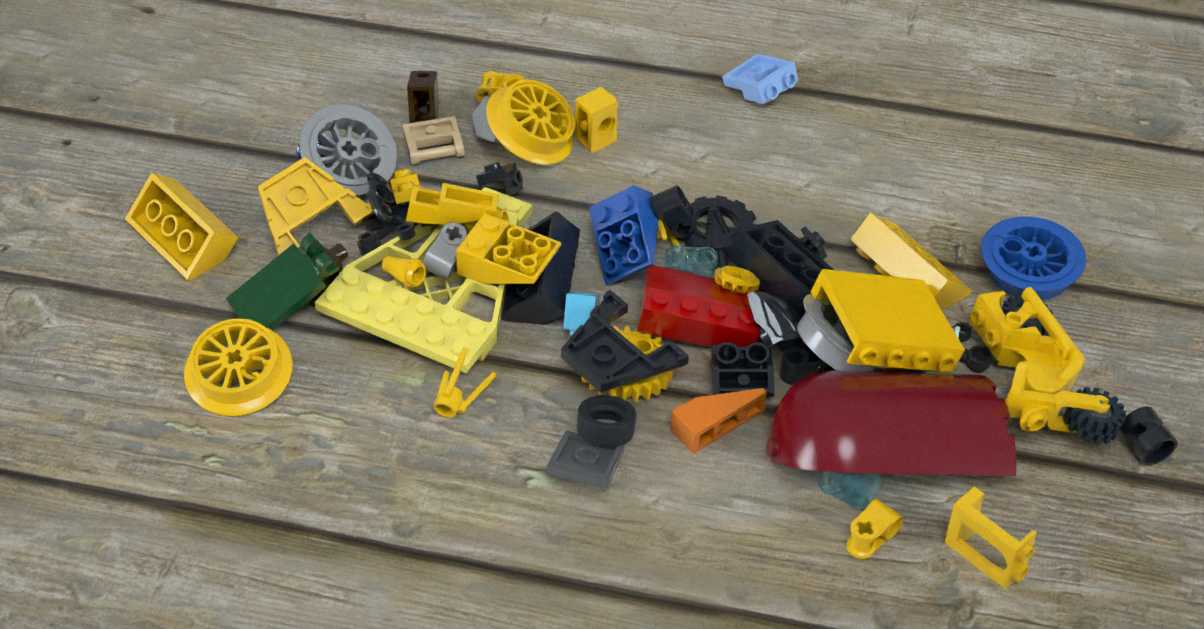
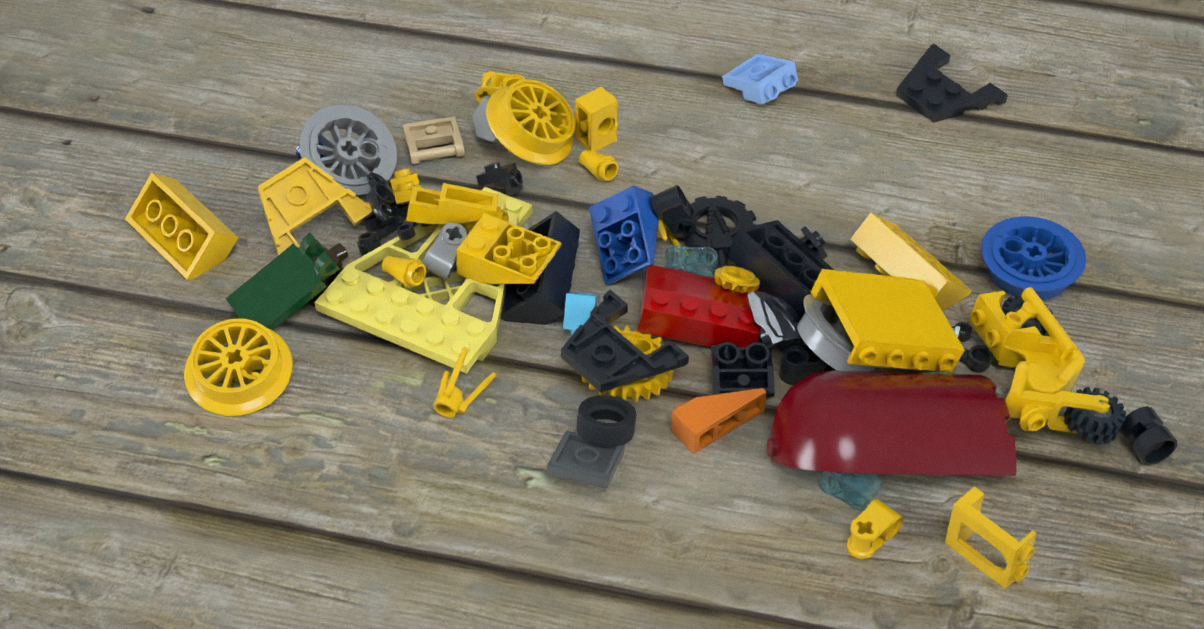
(423, 91): dark brown torso -> none
(600, 165): none -> yellow cone
(938, 95): none -> black wing

